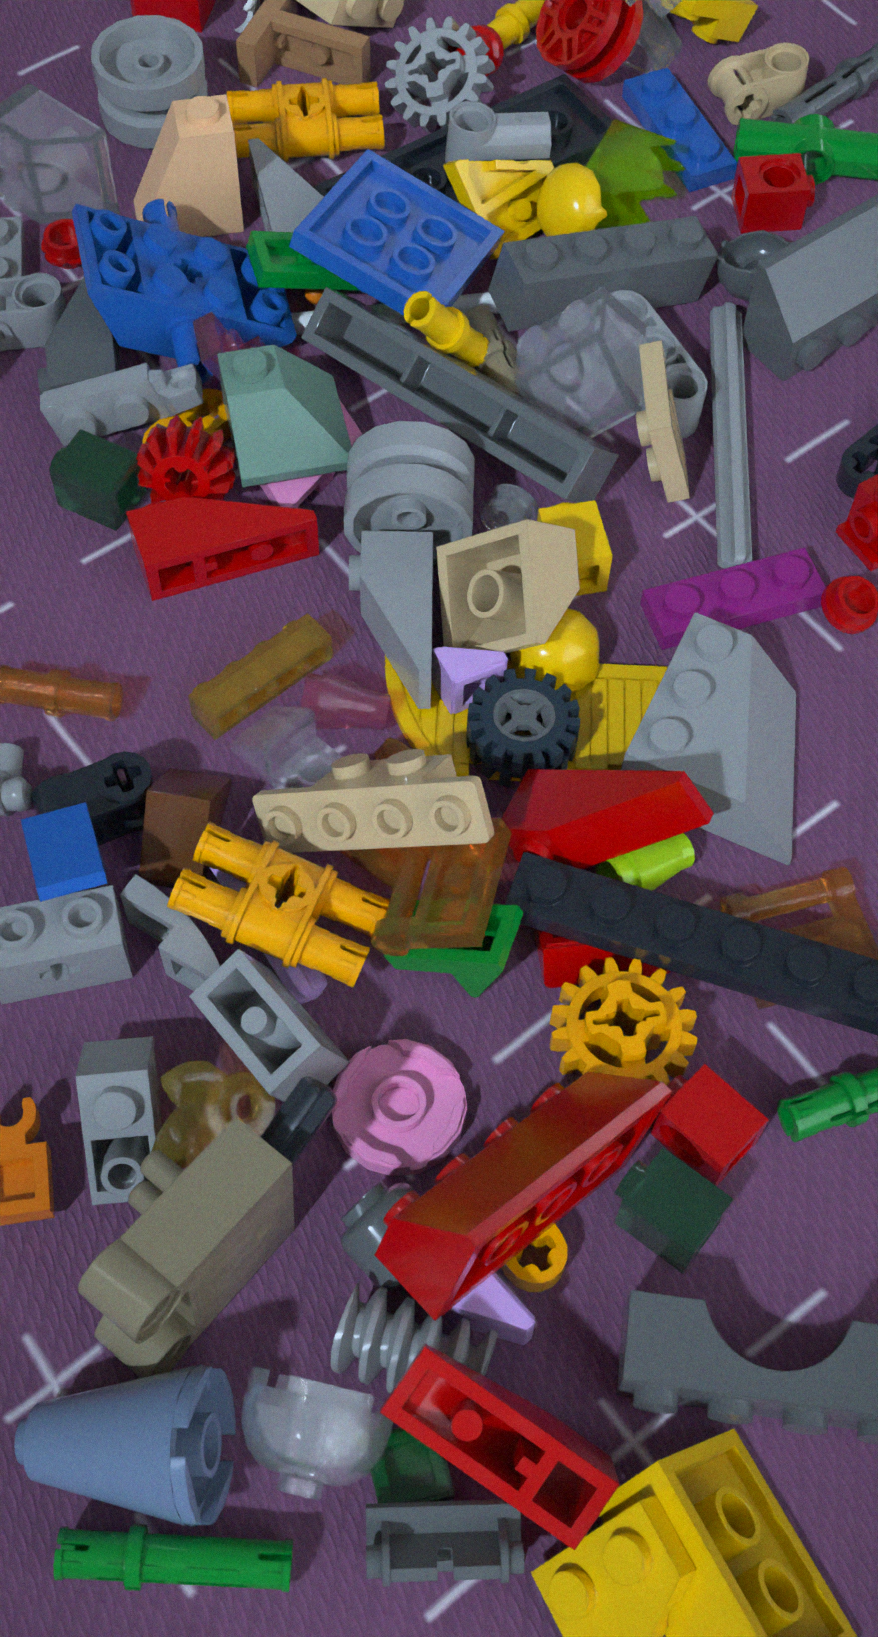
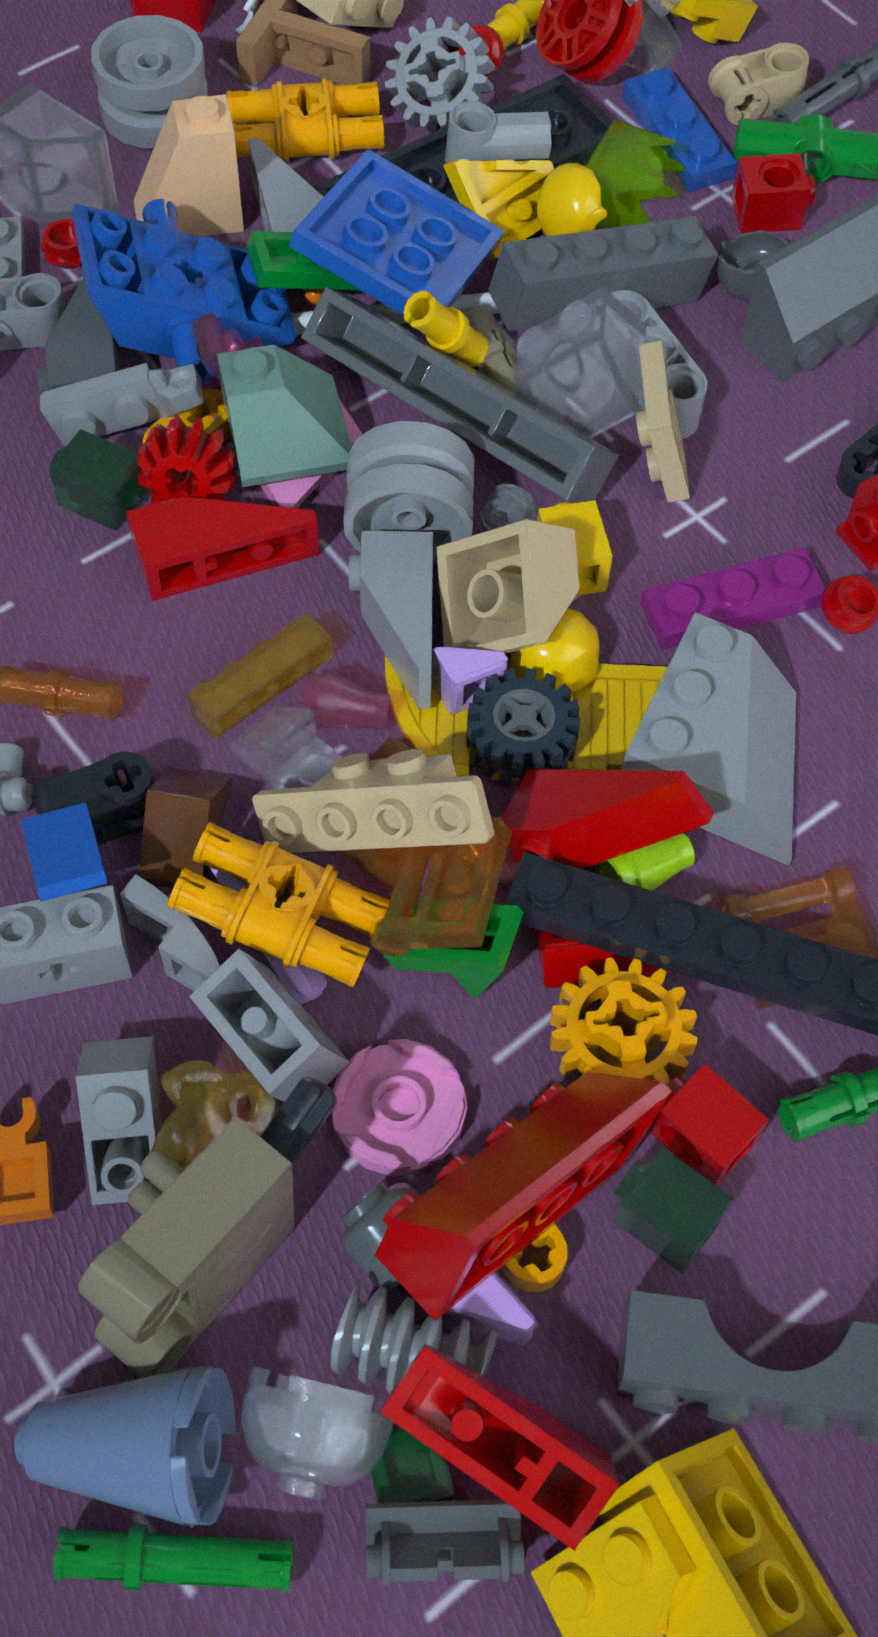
(730, 437): light grey axle -> none

